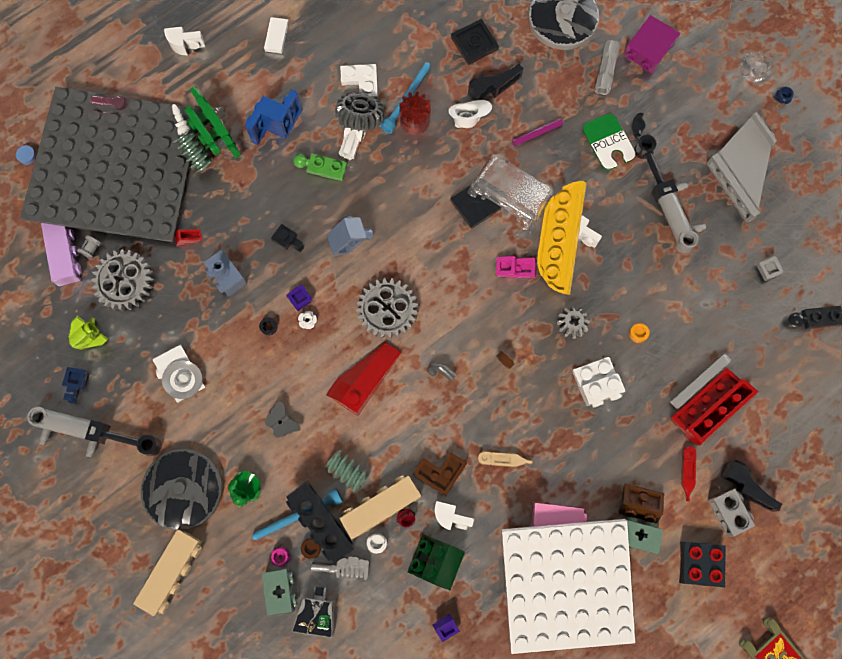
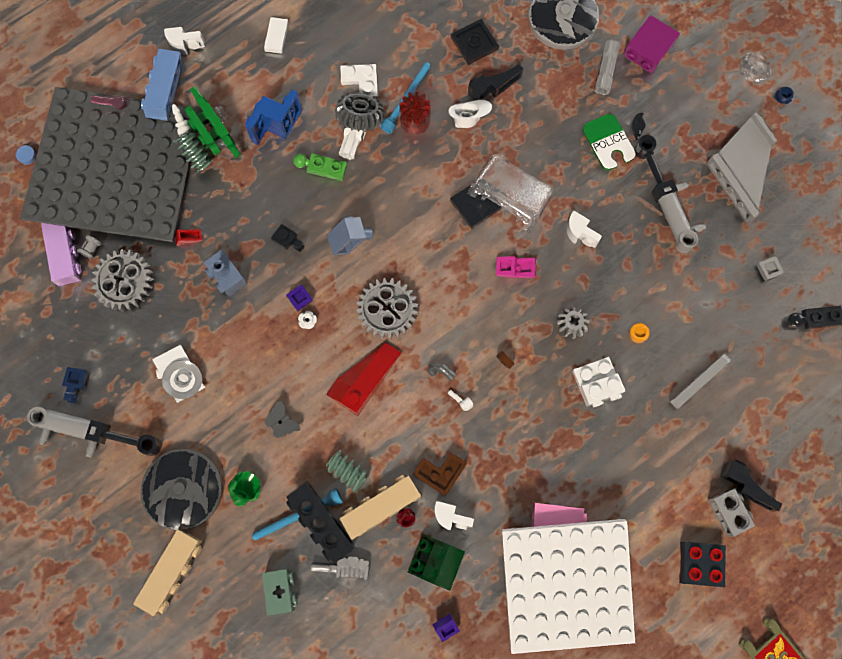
(84, 335): lime brick -> none
(162, 84): none -> medium blue brick
(268, 332): black bush -> none
(285, 557): dark pink plate -> none
(310, 549): reddish brown tile -> none
(316, 615): black torso -> none
(376, 543): white plate -> none
(465, 404): none -> white hand
(502, 459): tan piece -> none
(537, 132): magenta bar -> none
(560, 236): yellow plate -> none
(642, 503): reddish brown bracket -> none
(651, 536): sand green brick -> none
(688, 472): red piece -> none
(713, 406): red brick -> none

